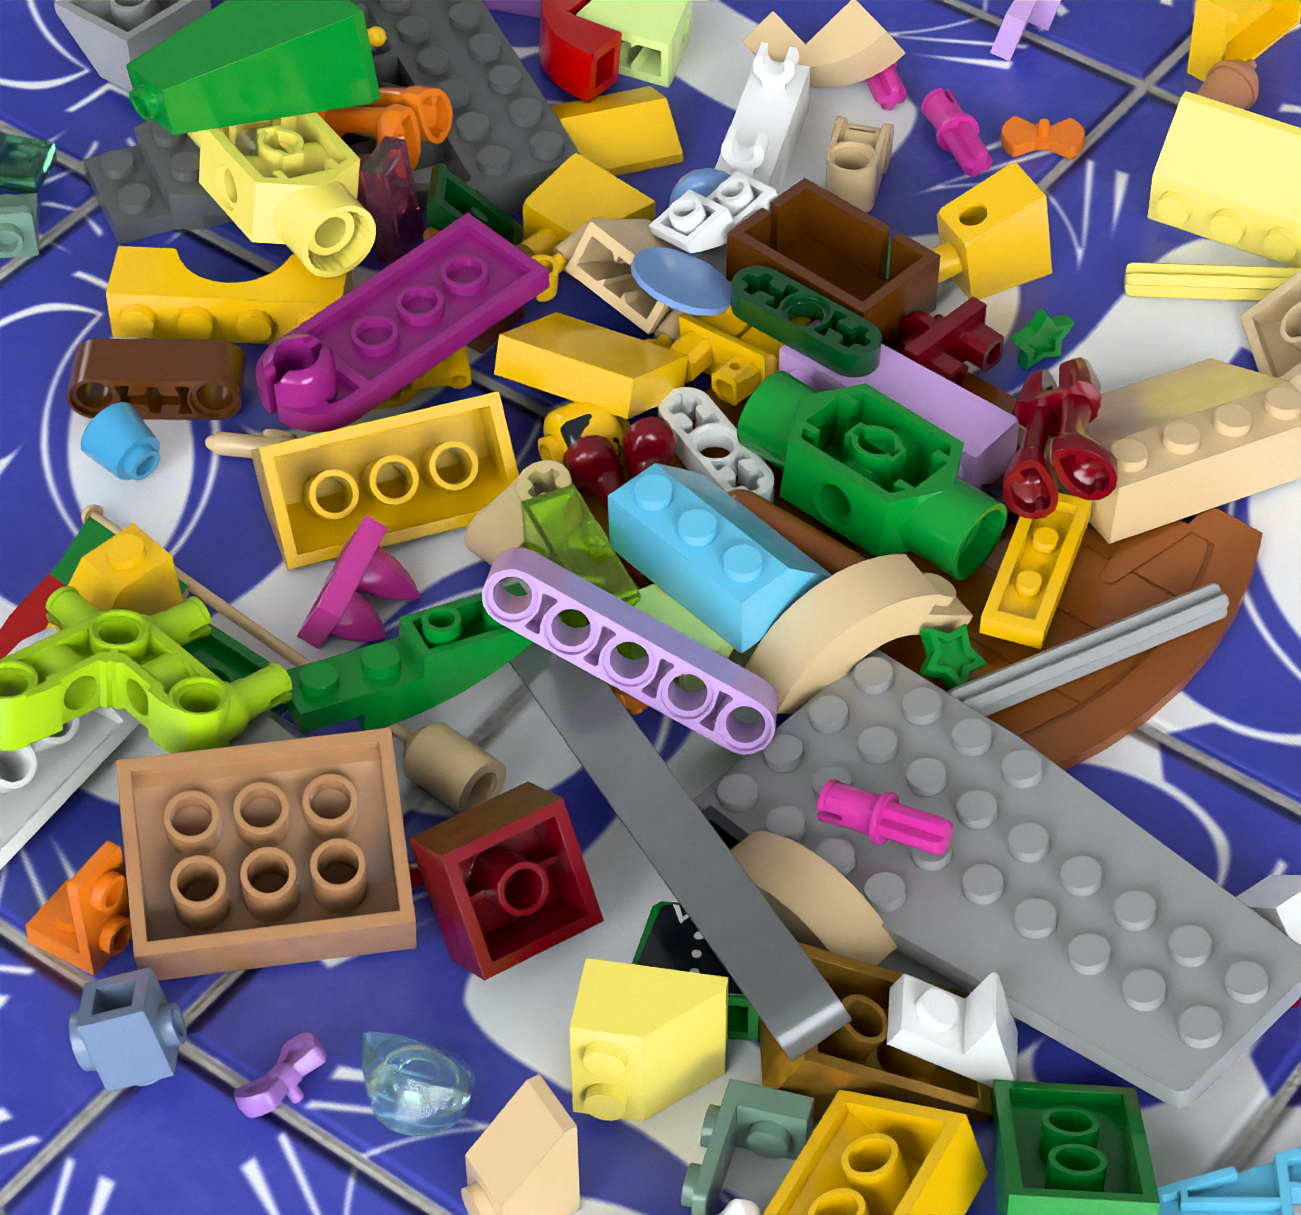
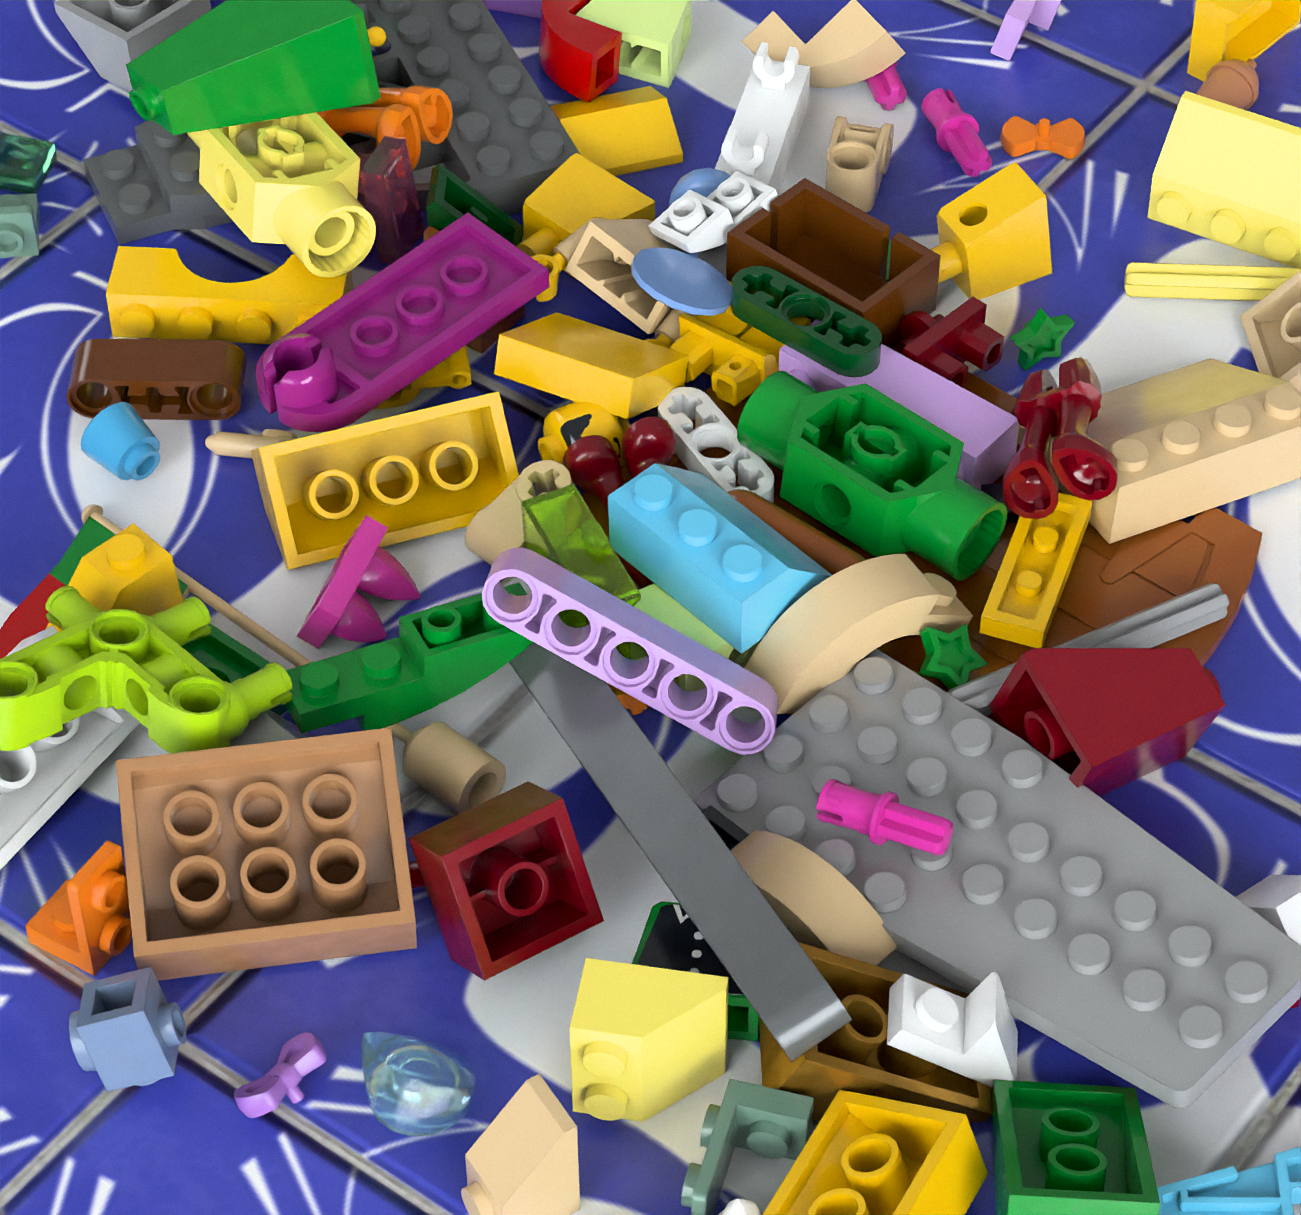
(1108, 709): none -> dark red slope

